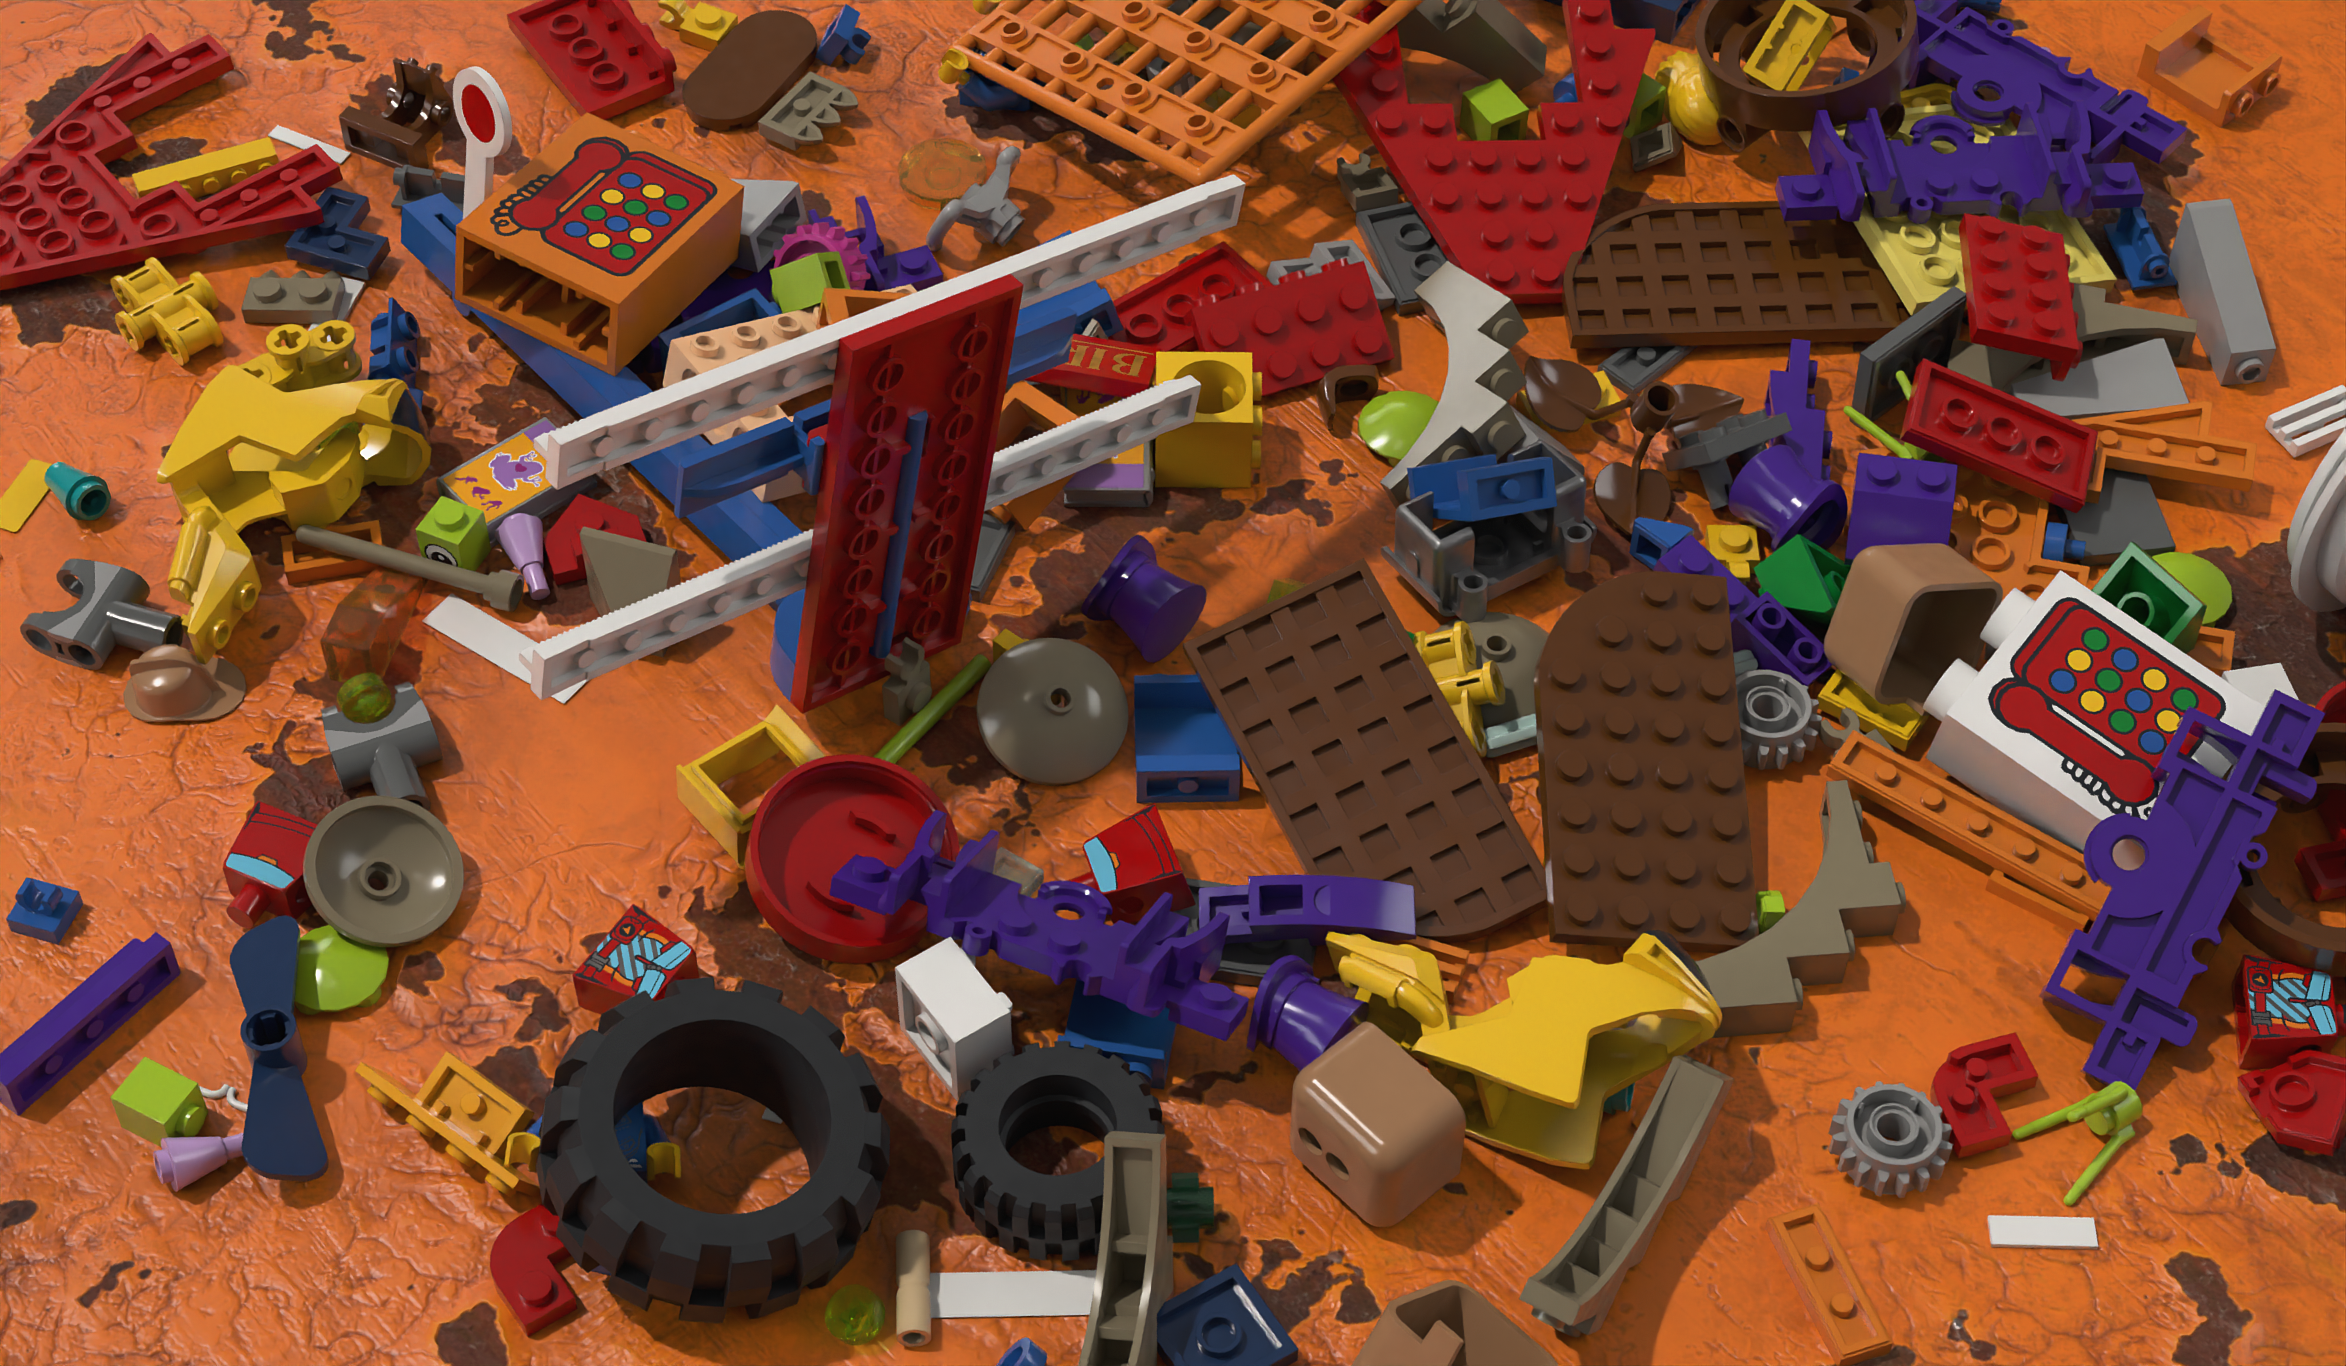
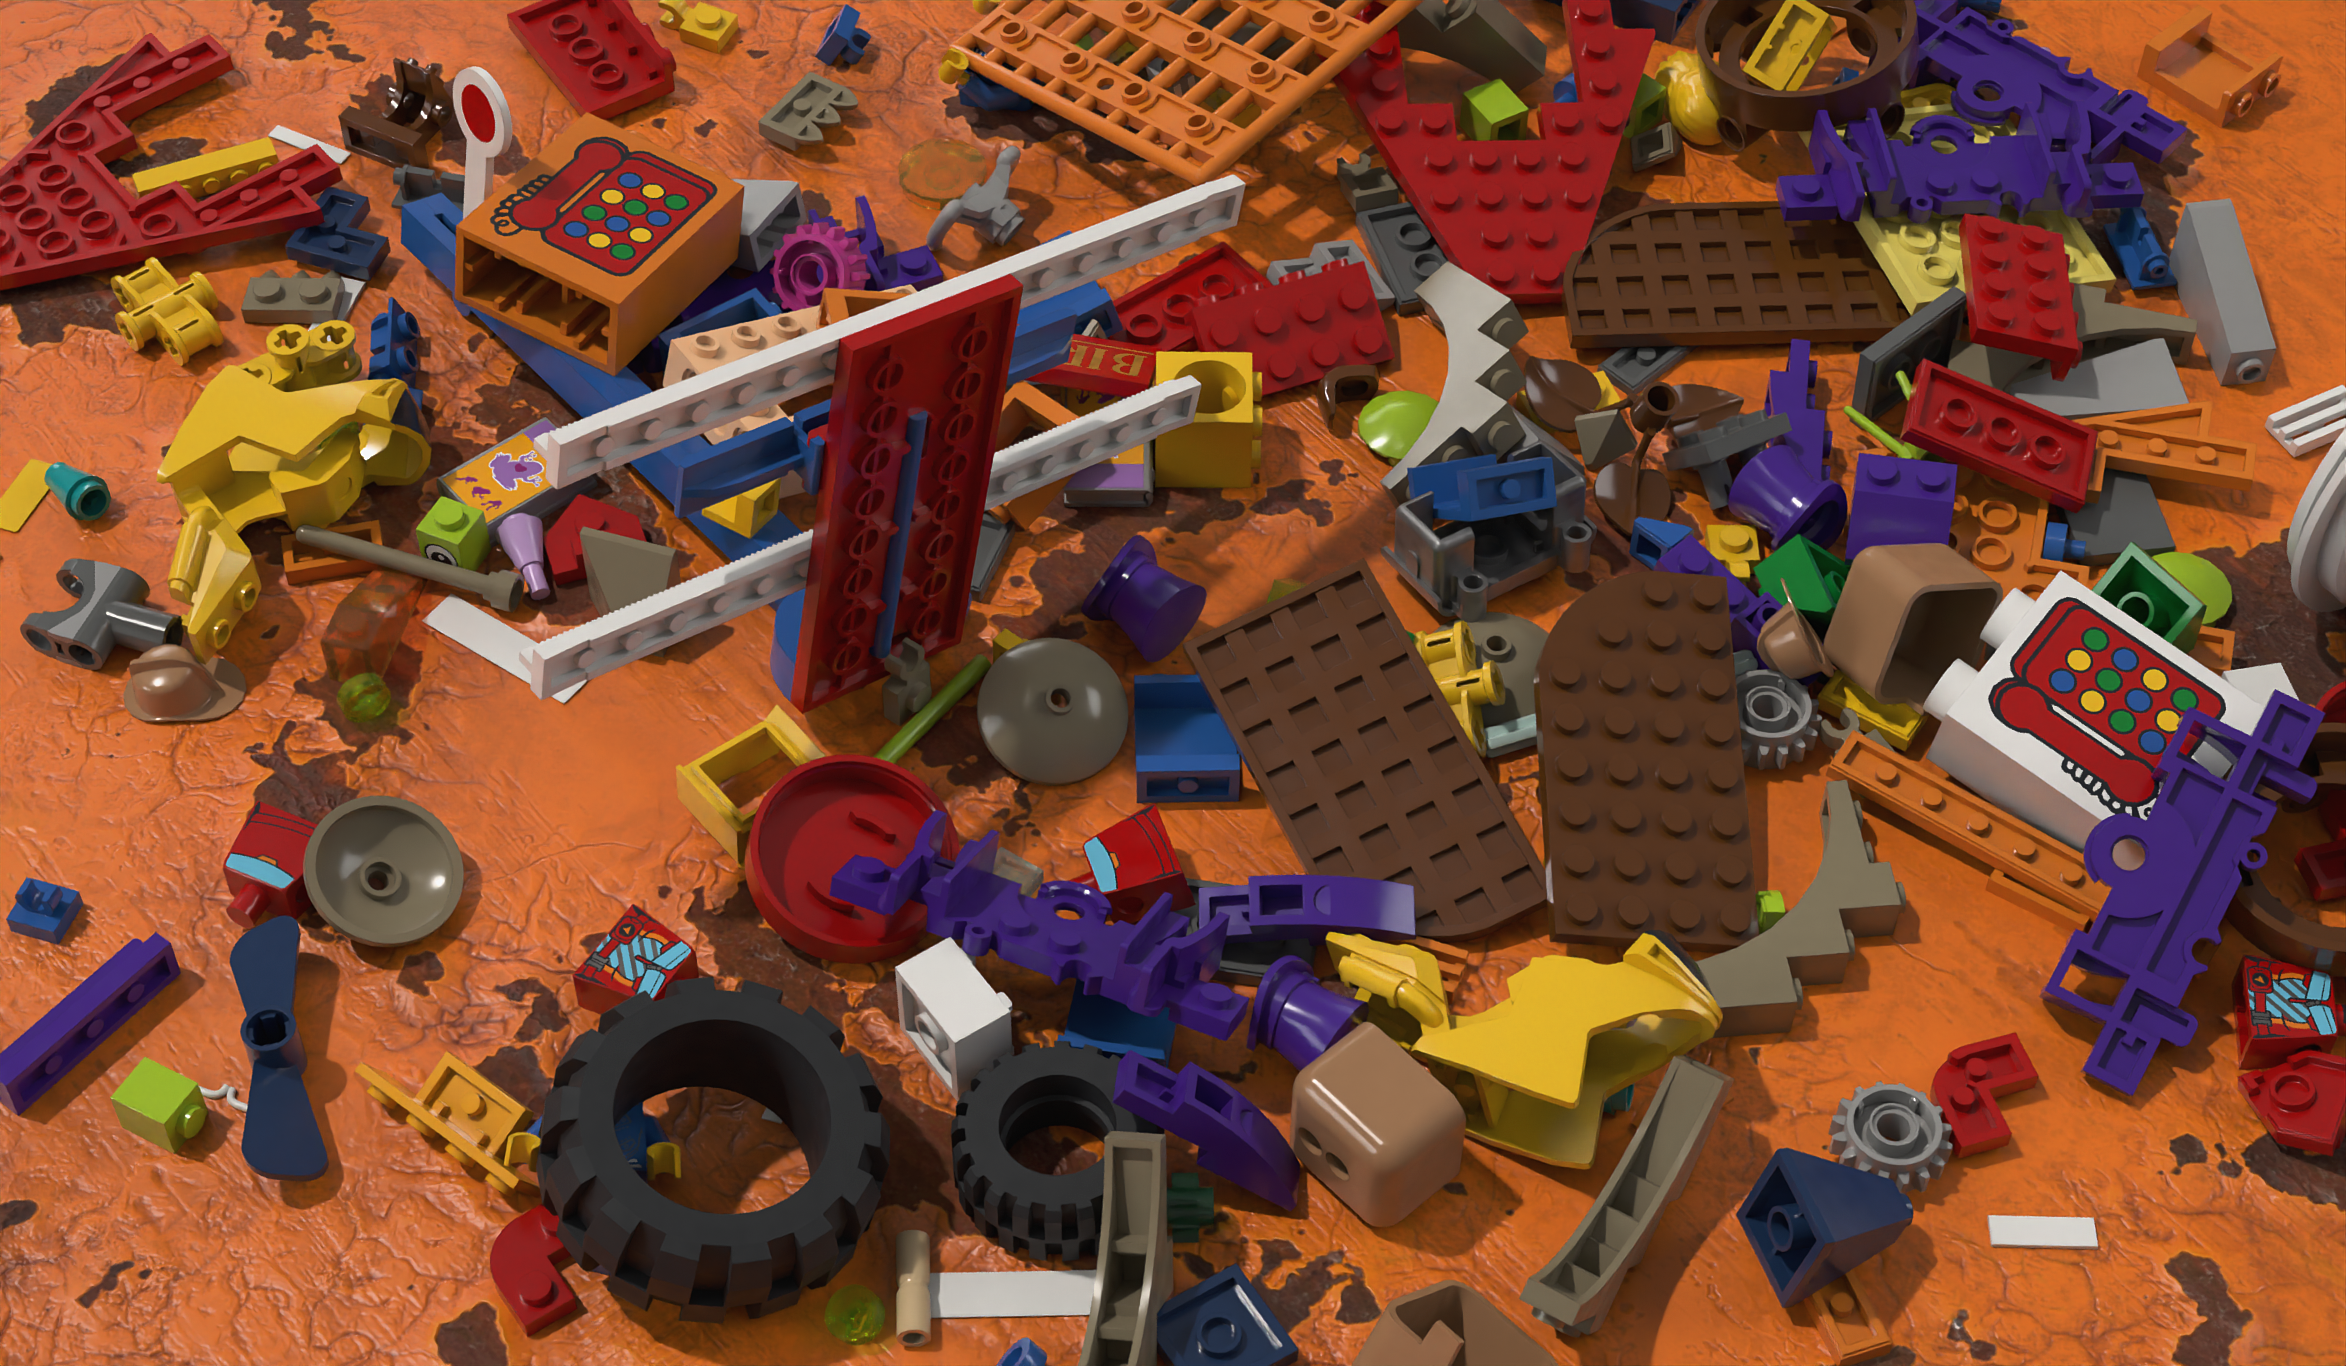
(191, 1158): lavender cone -> none
(337, 972): lime dish -> none
(385, 750): dark grey connector -> none
(748, 510): none -> yellow panel
(750, 70): reddish brown tile -> none
(803, 281): lime brick -> none
(1226, 1126): none -> dark purple slope
(1603, 437): none -> dark tan slope
(1791, 644): none -> medium nougat piece
(1818, 1221): none -> dark blue slope
(2105, 1113): lime plant -> none

